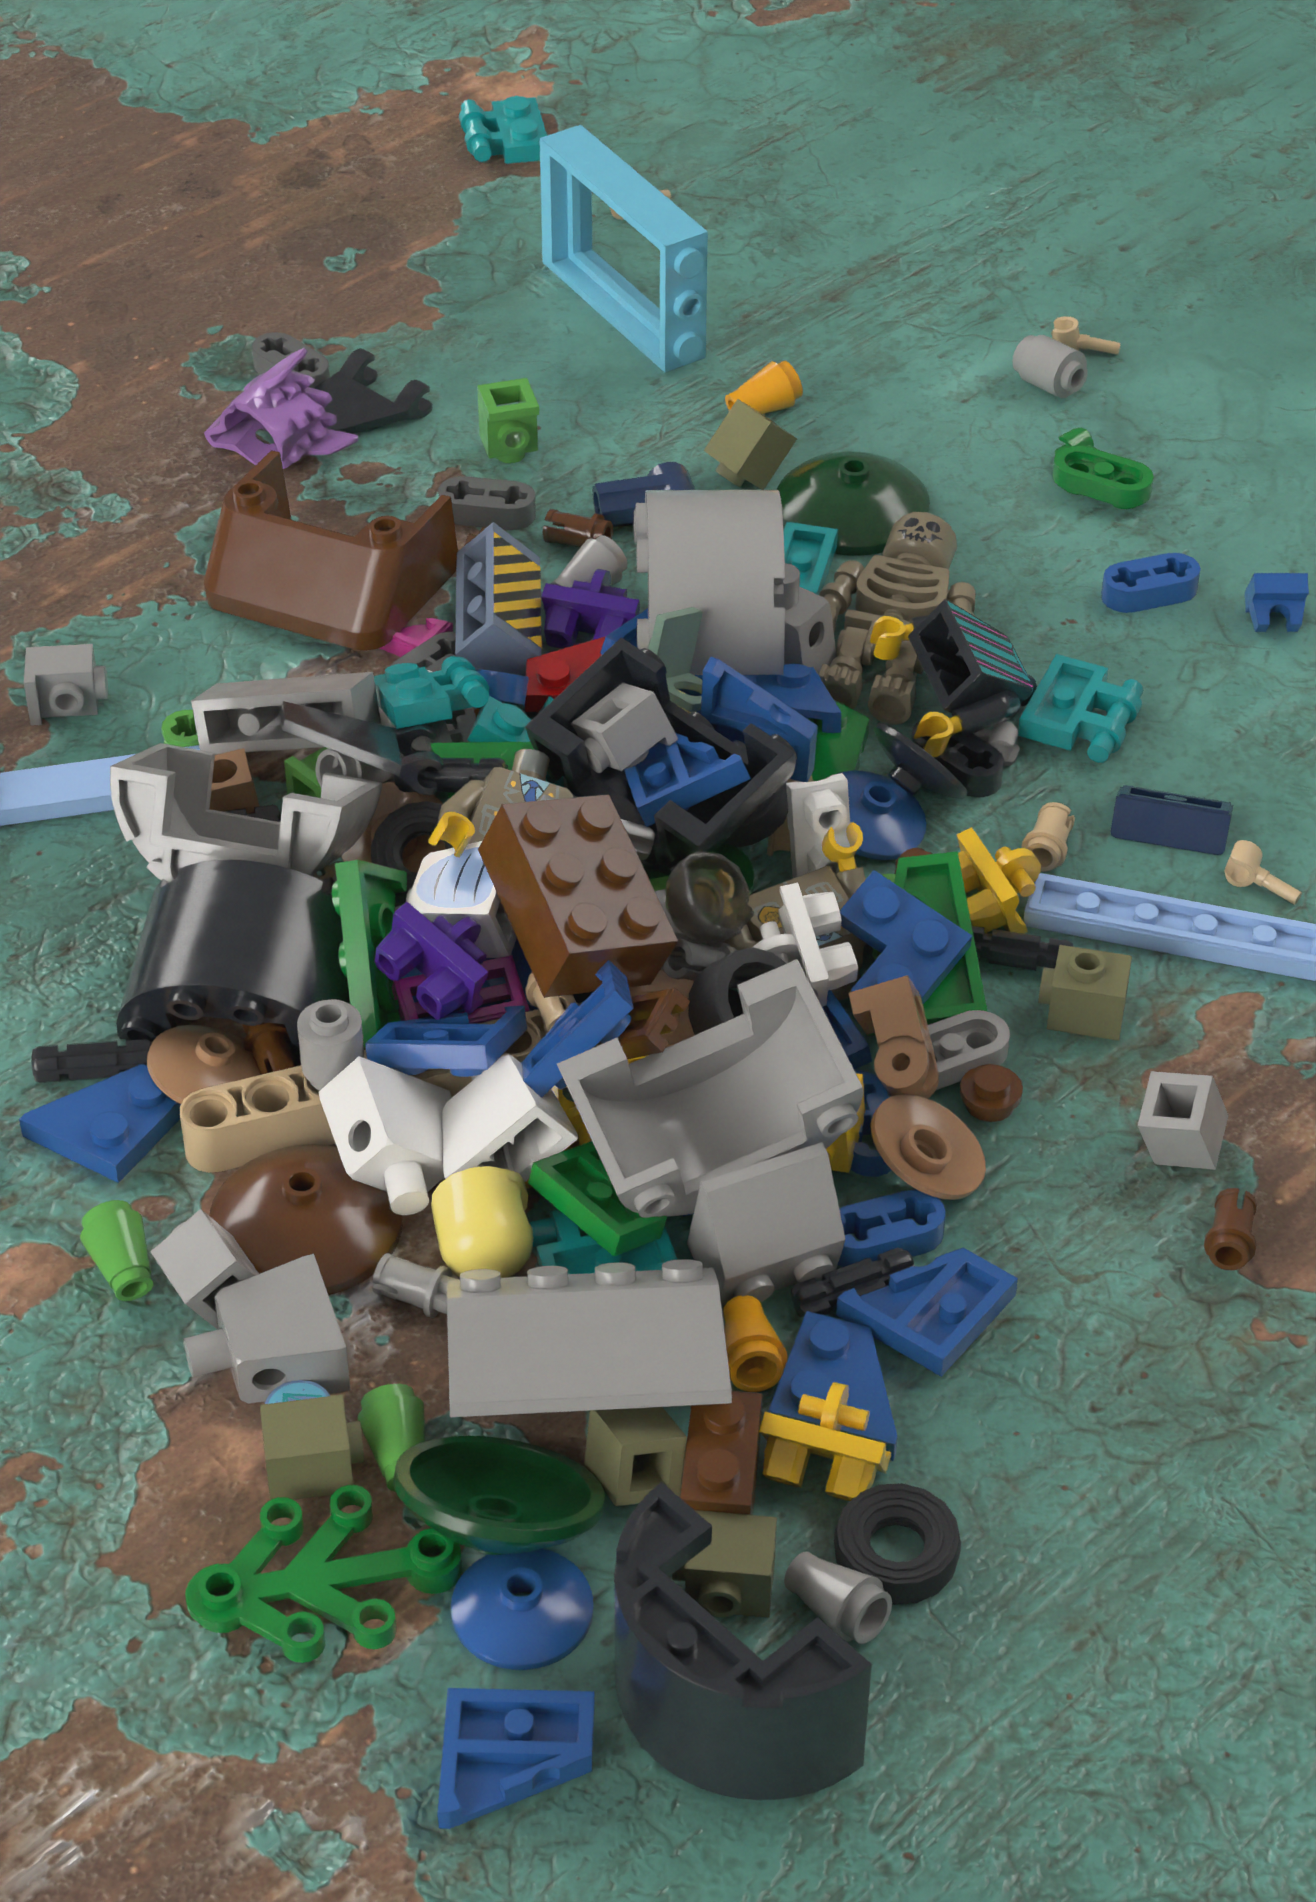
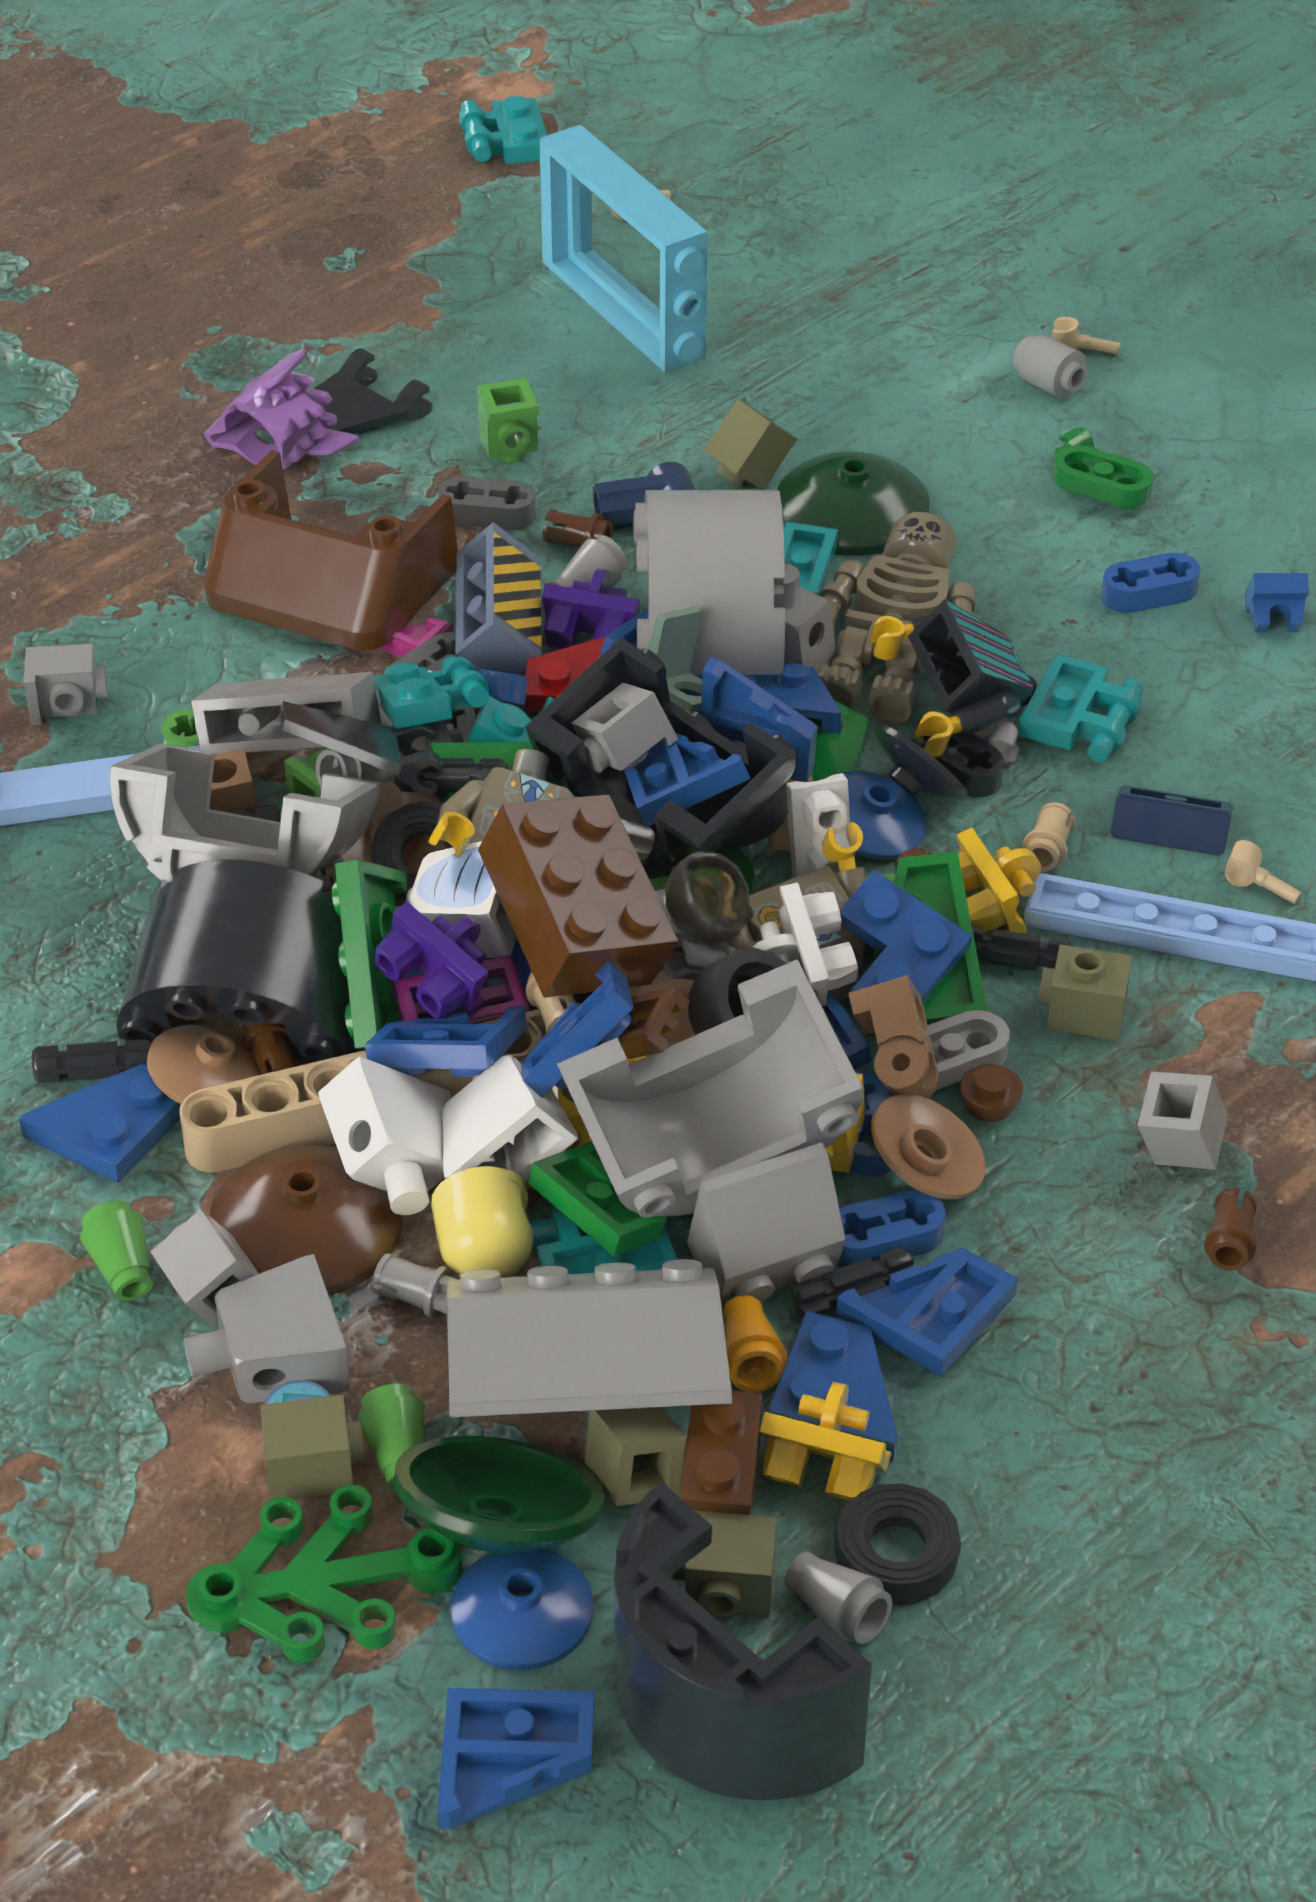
(276, 346): dark grey beam -> none
(328, 1040): light grey brick -> none
(769, 389): light orange cone -> none

